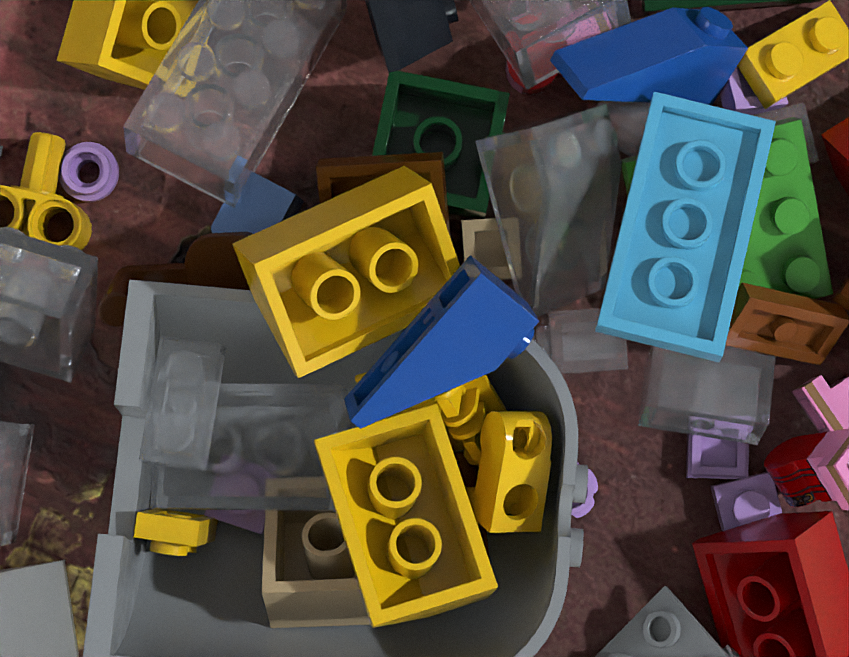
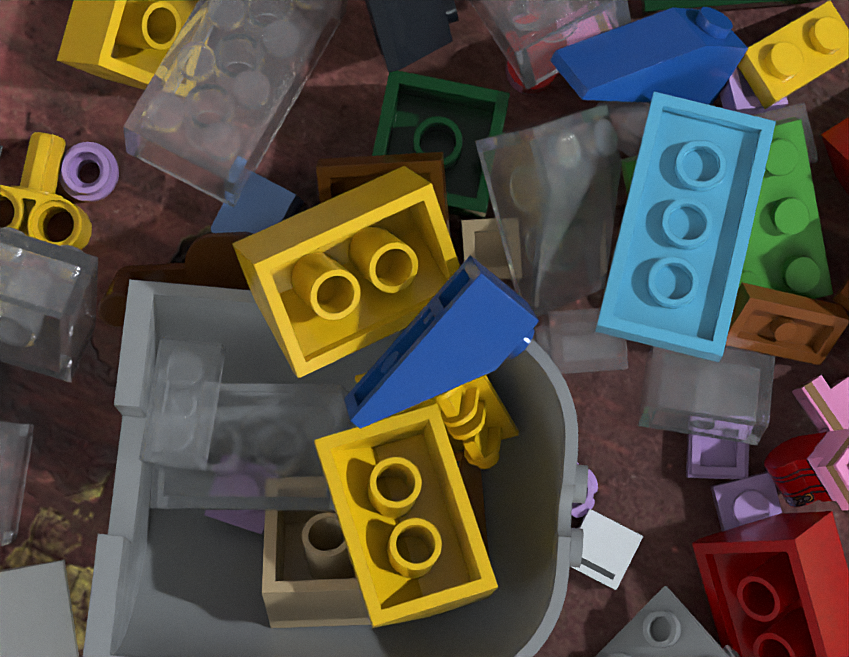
(174, 531): yellow plate -> none
(512, 471): yellow leg -> none
(606, 548): none -> white tile

